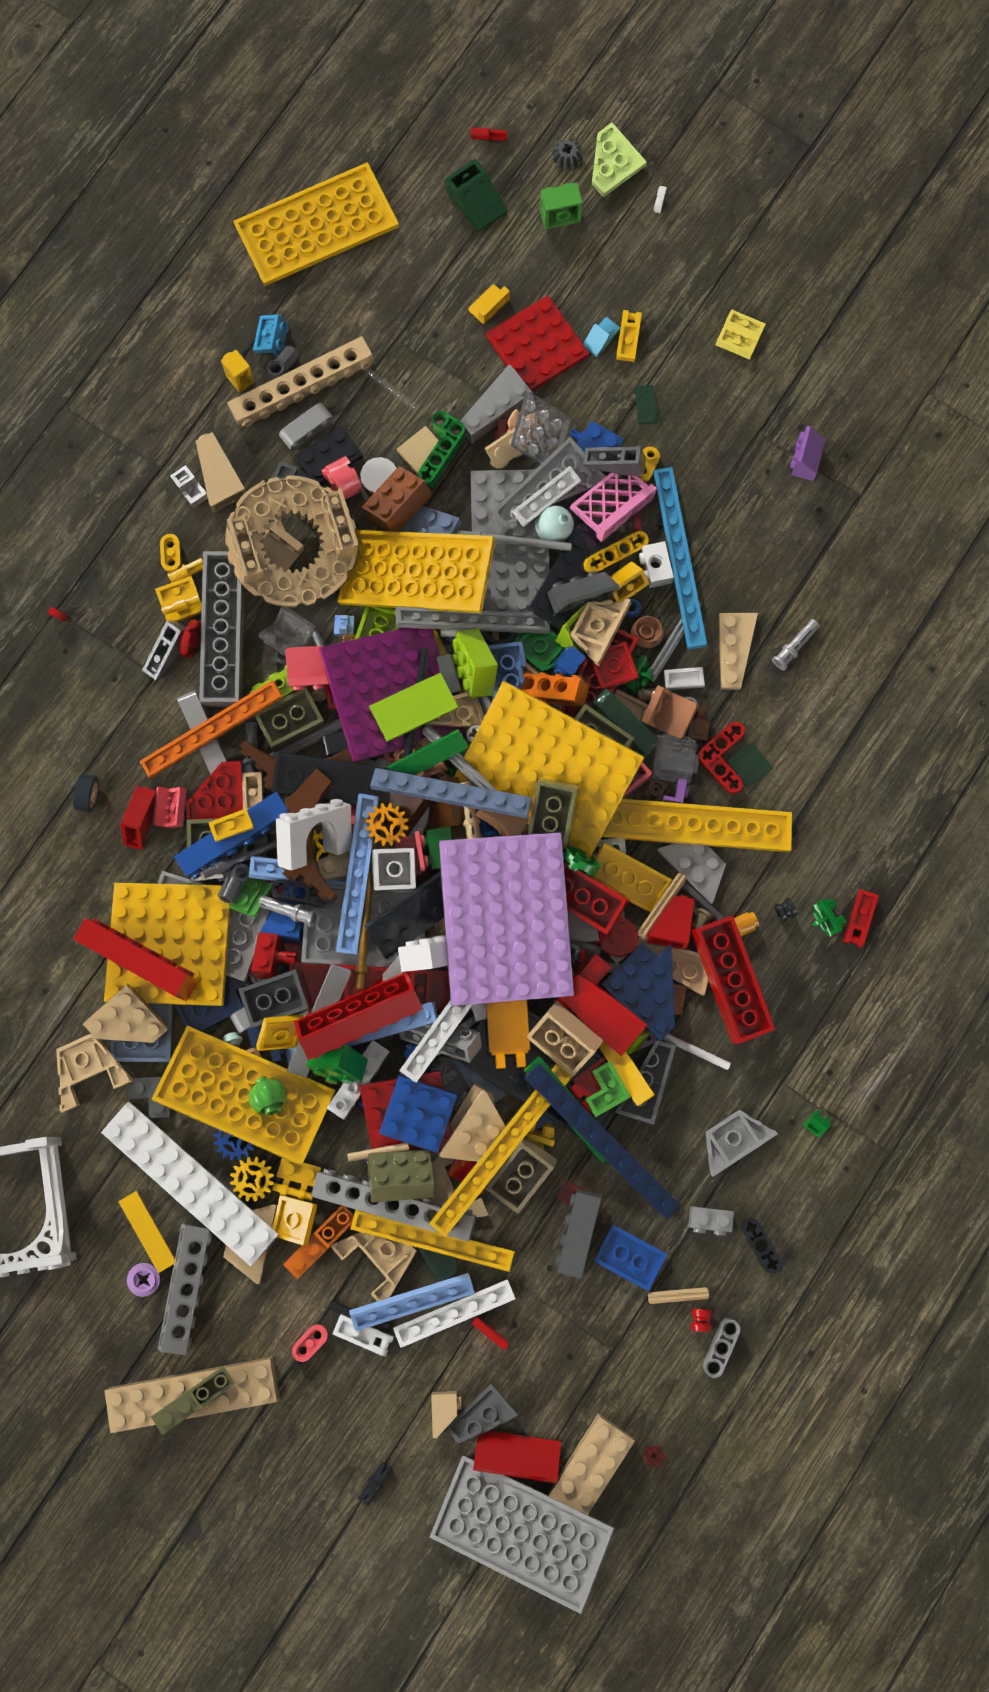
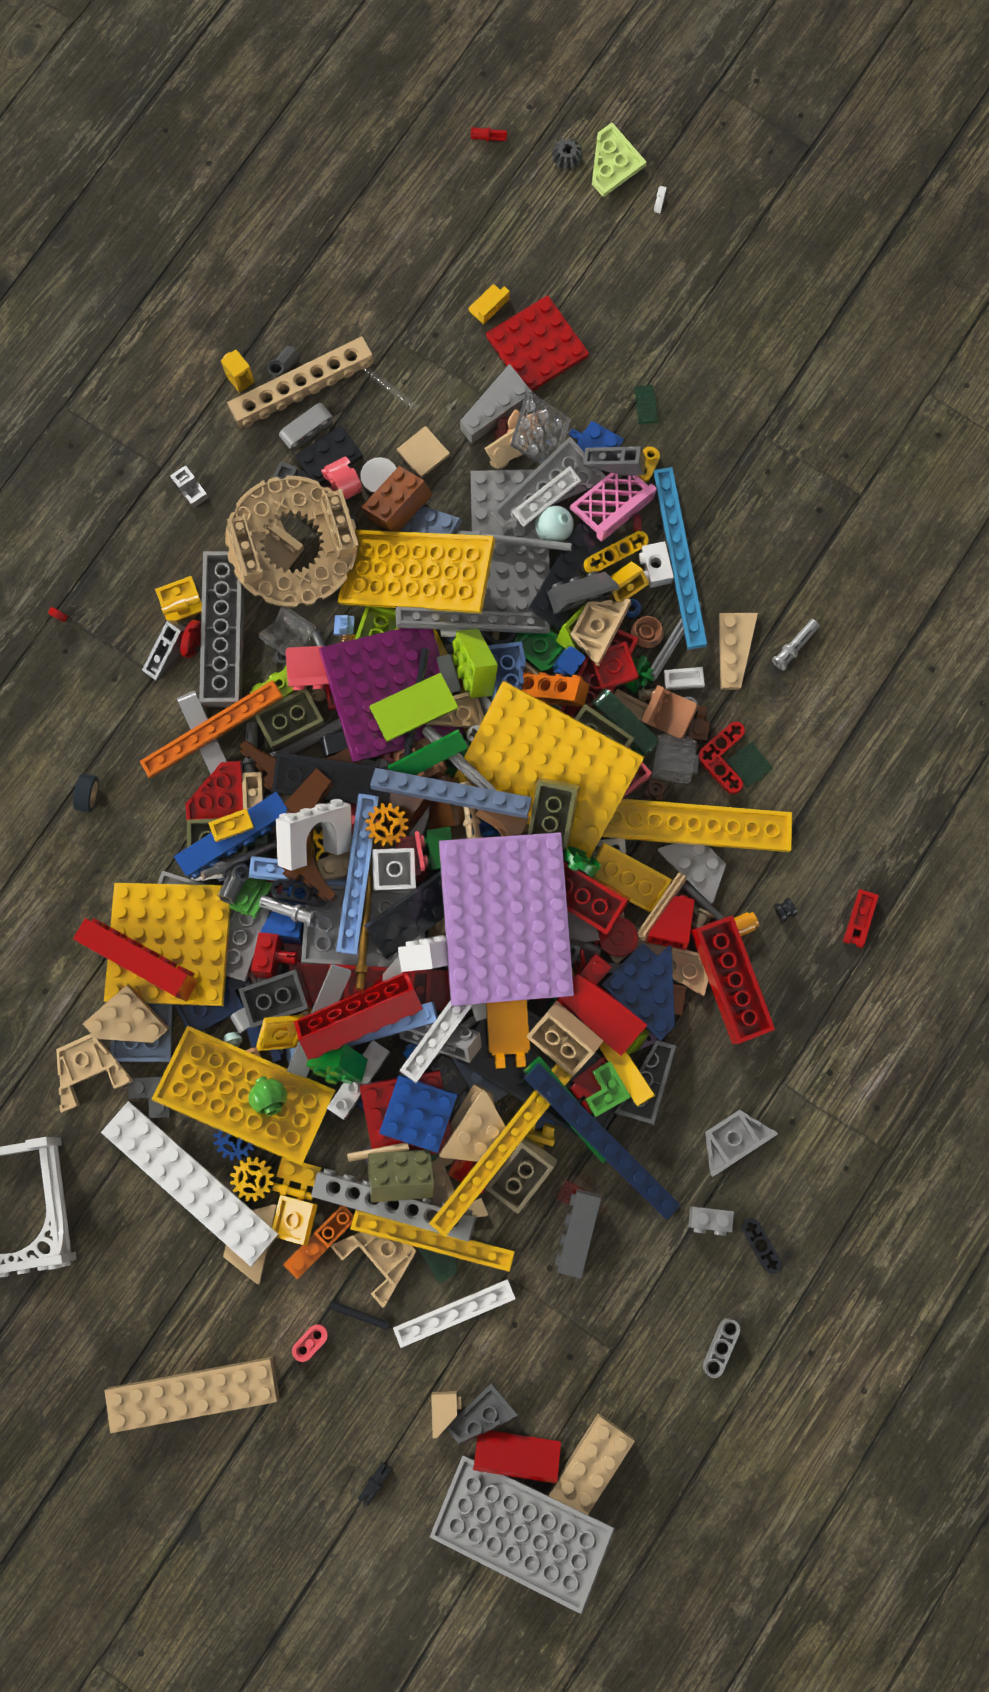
(133, 1279): lavender gear -> none
(138, 817): red slope -> none
(147, 1231): yellow tile -> none
(169, 807): coral bracket -> none
(170, 554): yellow plate -> none
(180, 1344): light grey brick -> none
(186, 570): yellow axle -> none
(192, 1400): olive slope -> none
(220, 479): tan slope -> none
(270, 335): dark azure bracket -> none
(316, 224): yellow plate -> none
(364, 1337): white plate -> none
(411, 1302): light blue plate -> none
(437, 452): green beam -> none
(475, 195): dark green slope -> none
(490, 1333): red tile -> none
(560, 205): bright green brick -> none
(601, 336): medium azure slope -> none
(628, 336): yellow plate -> none
(630, 1257): blue plate -> none
(648, 1455): clear red plate -> none
(678, 1295): tan axle -> none
(681, 793): medium lavender bracket -> none
(697, 1051): white bar -> none
(701, 1315): red wheel -> none
(740, 334): light yellow slope -> none
(807, 454): medium lavender slope -> none
(817, 1124): green tile -> none
(825, 917): green hips -> none

